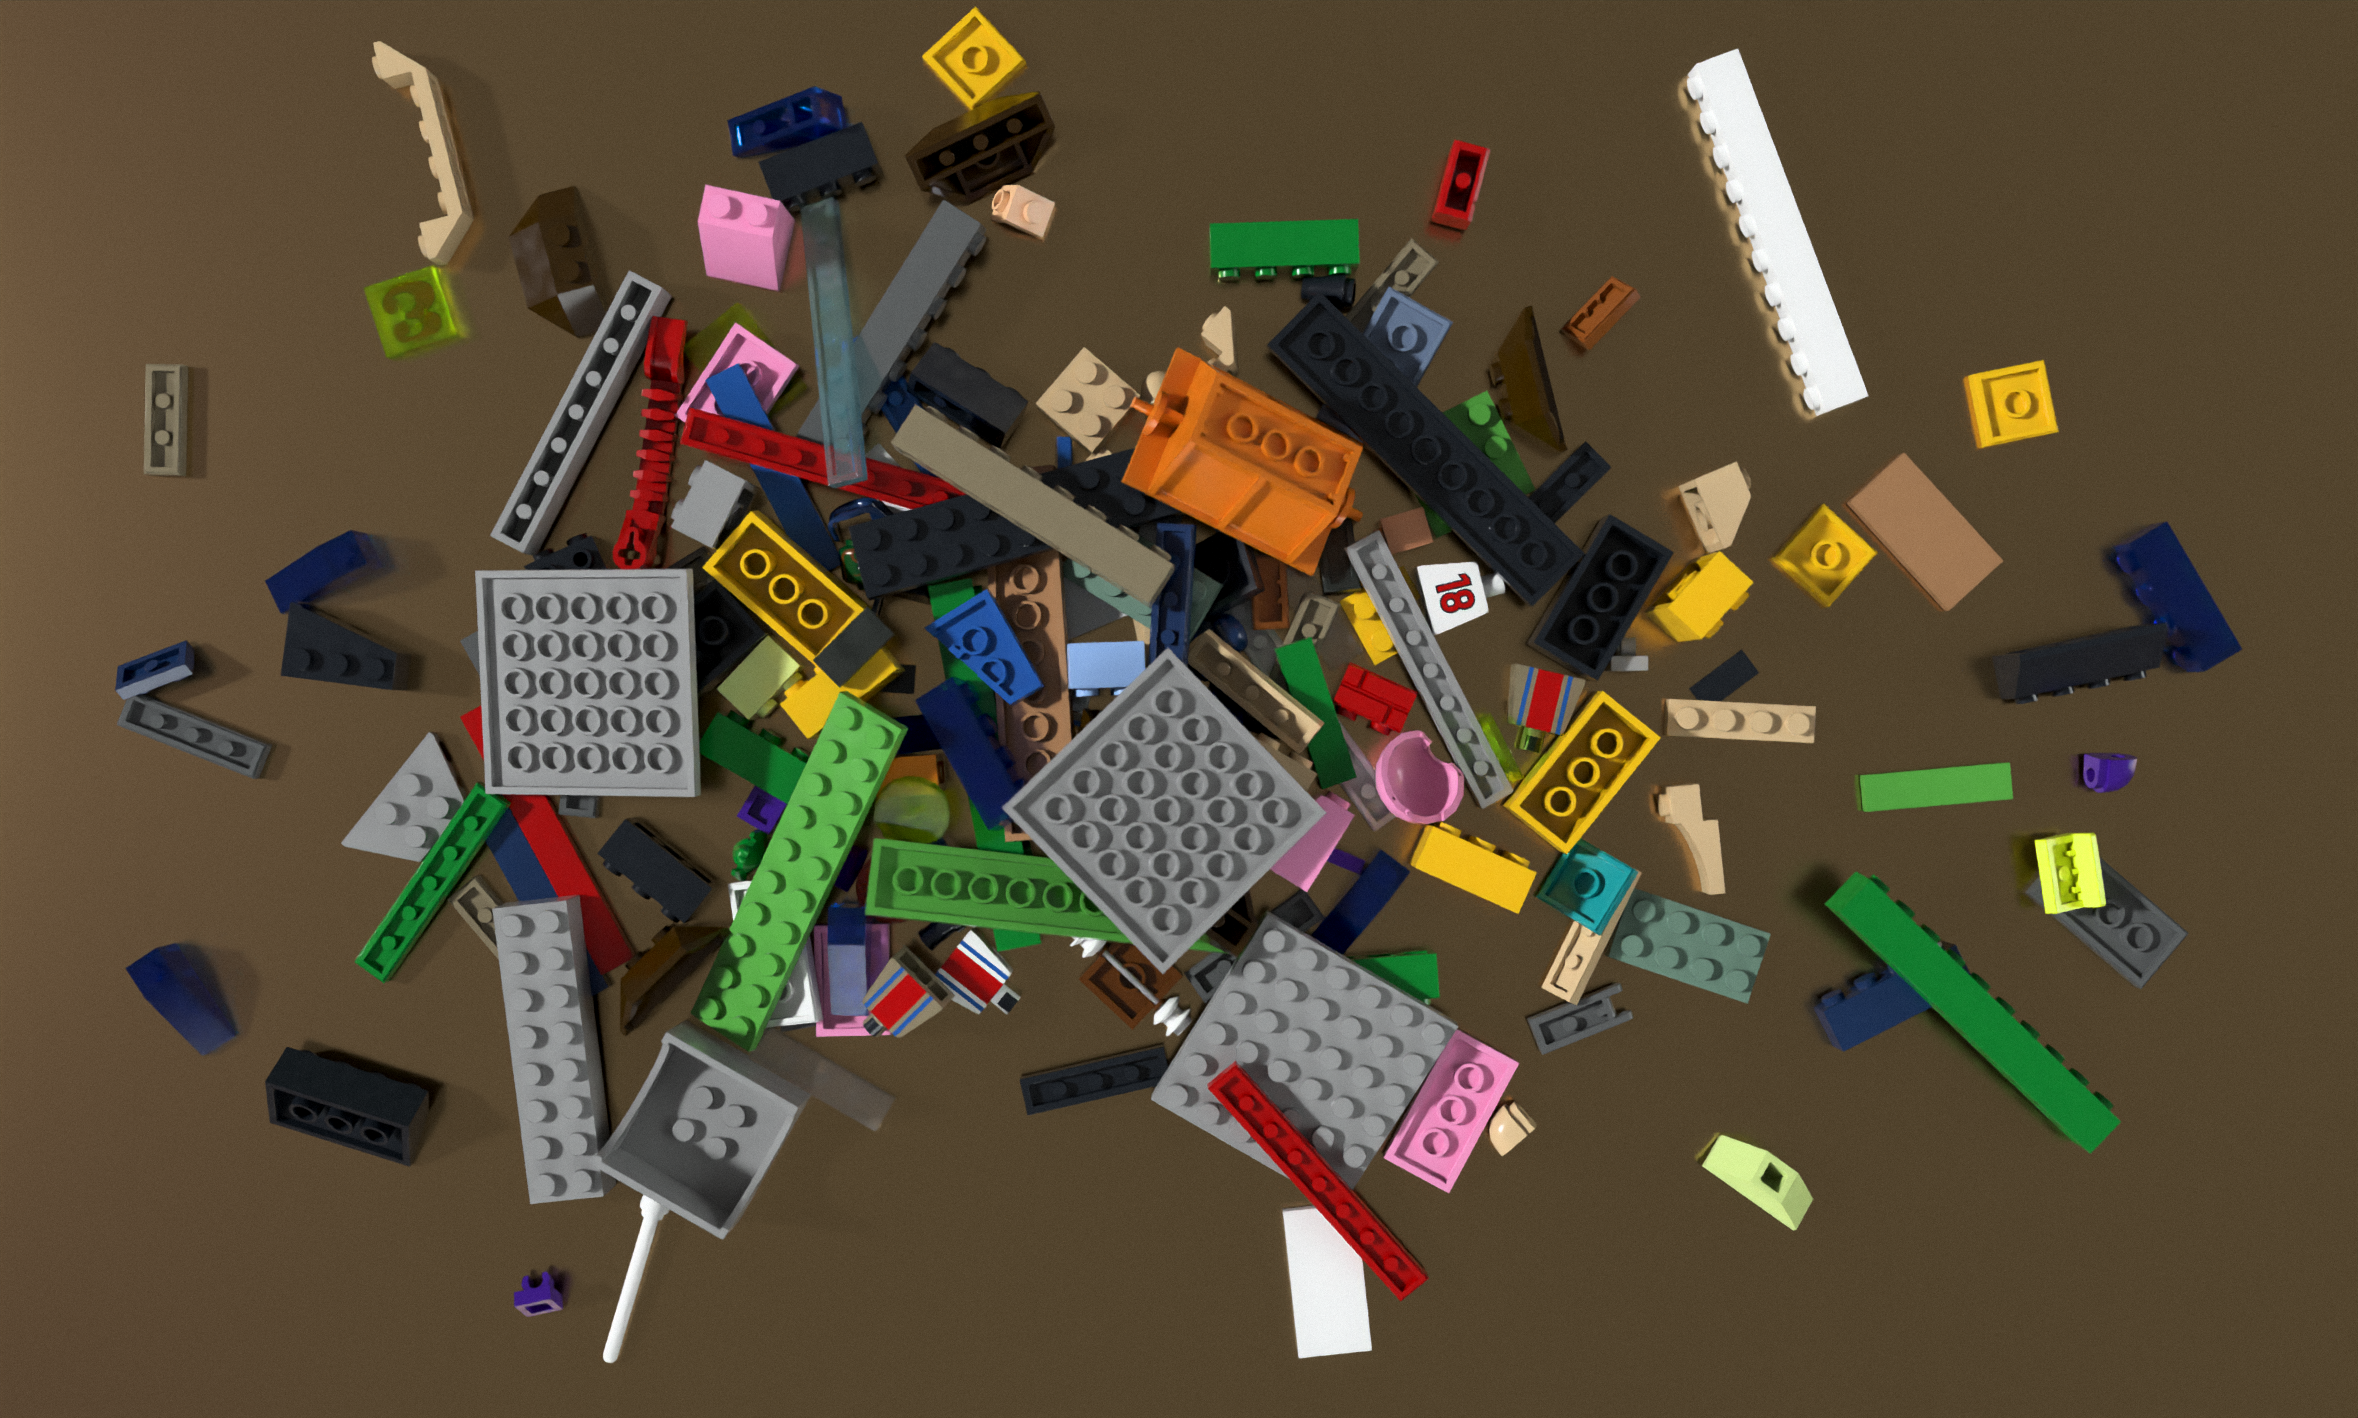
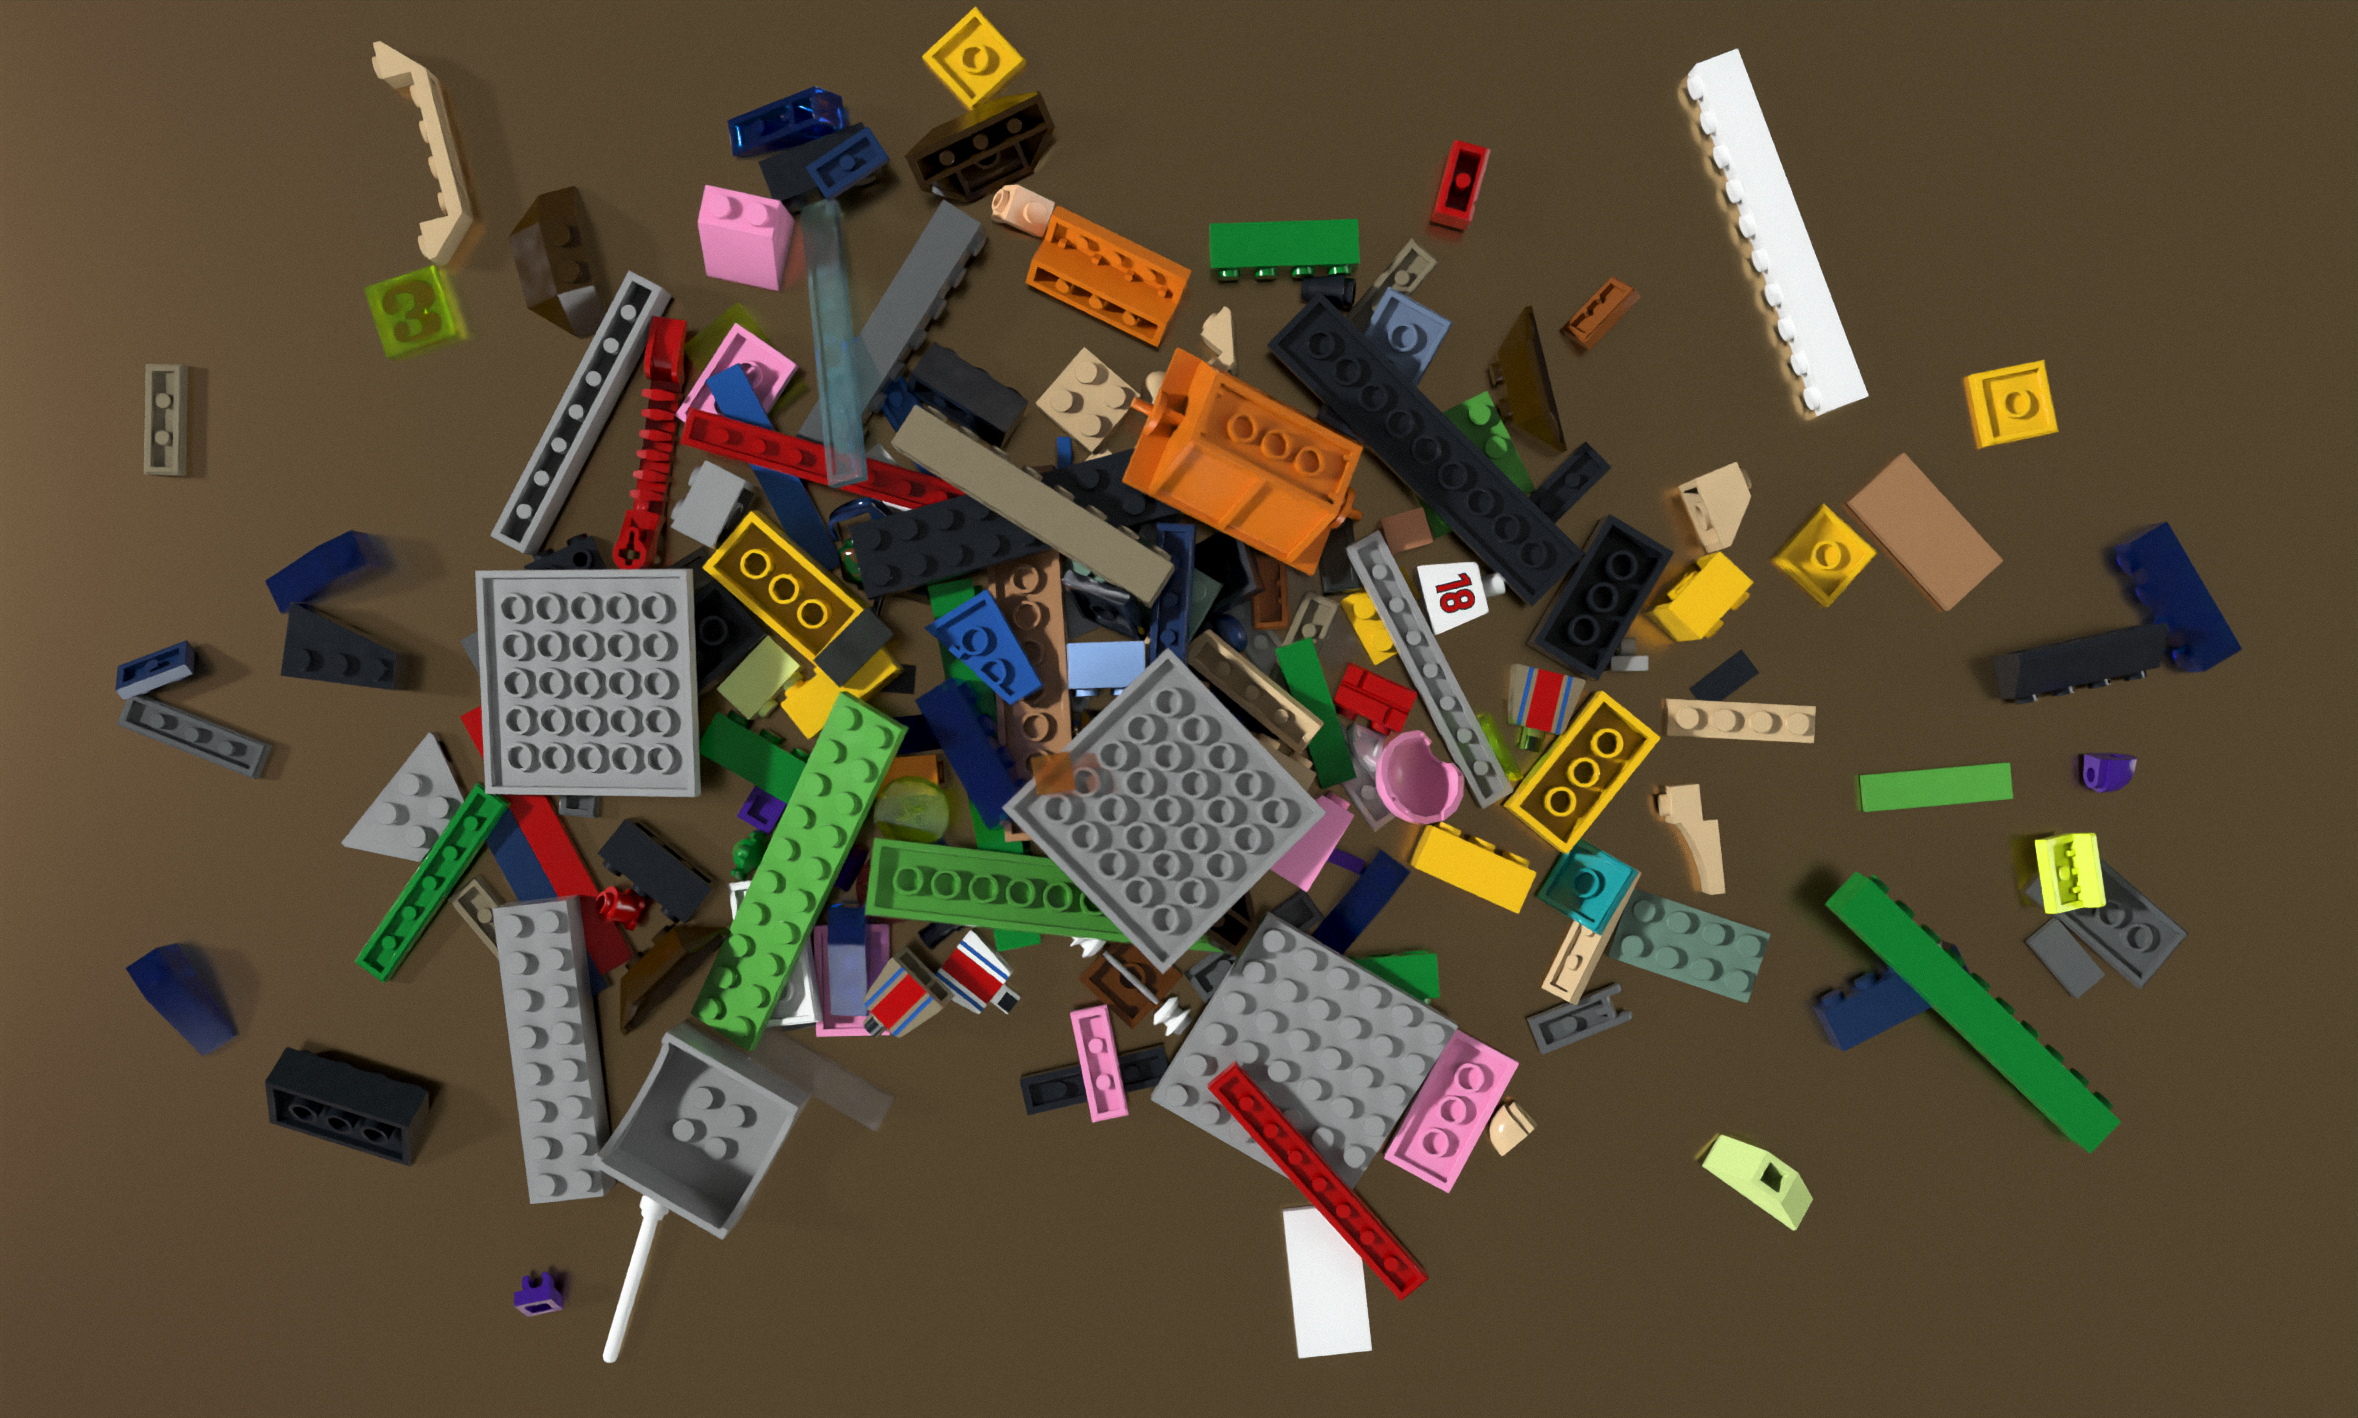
(619, 907): none -> red brick
(848, 163): none -> dark blue plate
(1053, 773): none -> clear orange tile
(1099, 1063): none -> bright pink tile
(1106, 605): none -> black tile
(1108, 276): none -> orange brick
(1365, 745): none -> white tile
(2065, 958): none -> dark grey tile

